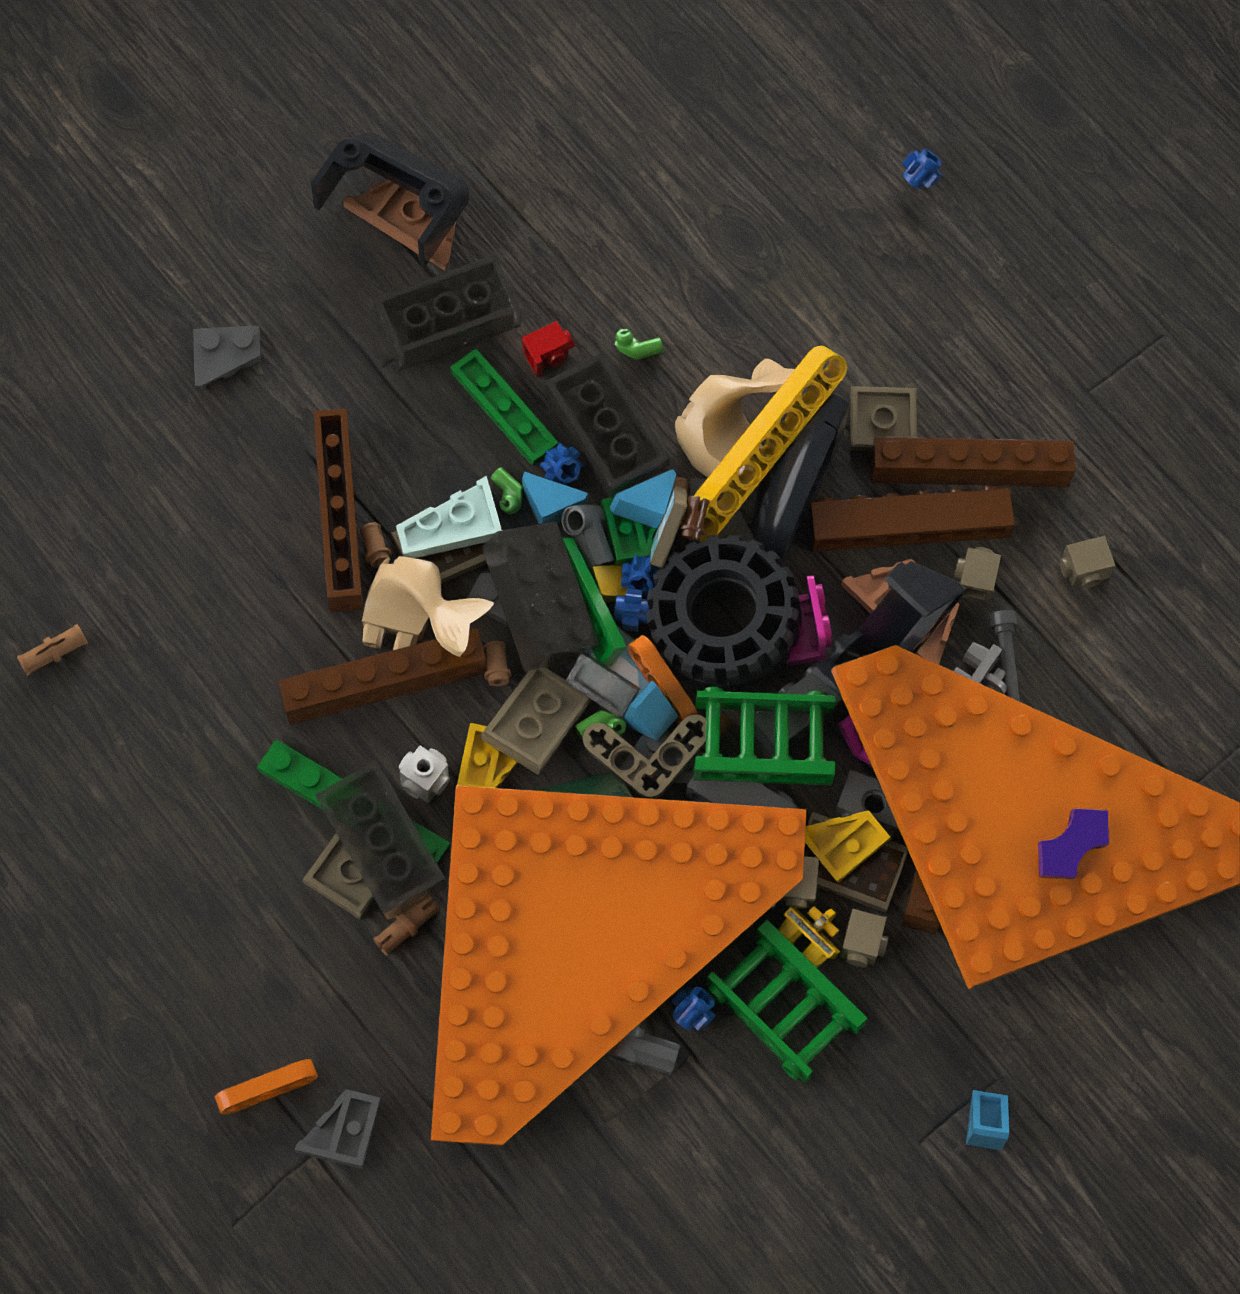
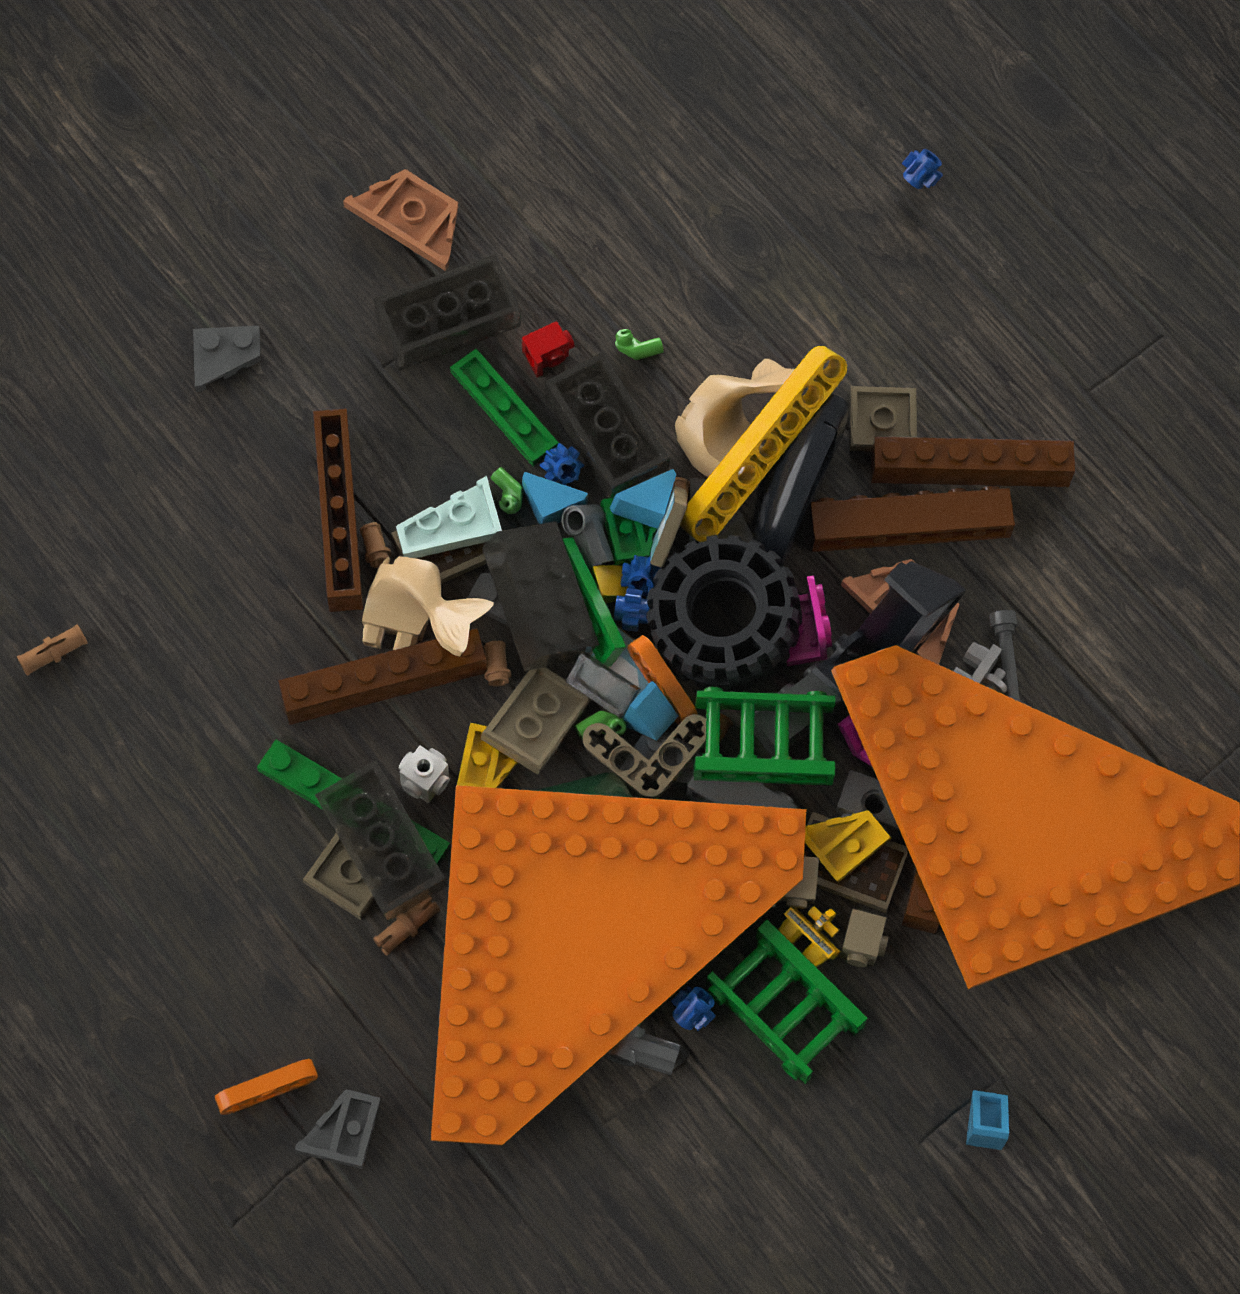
(439, 191): black windscreen -> none
(694, 518): reddish brown pin -> none
(978, 573): dark tan brick -> none
(1085, 831): dark purple tile -> none
(1087, 562): dark tan brick -> none

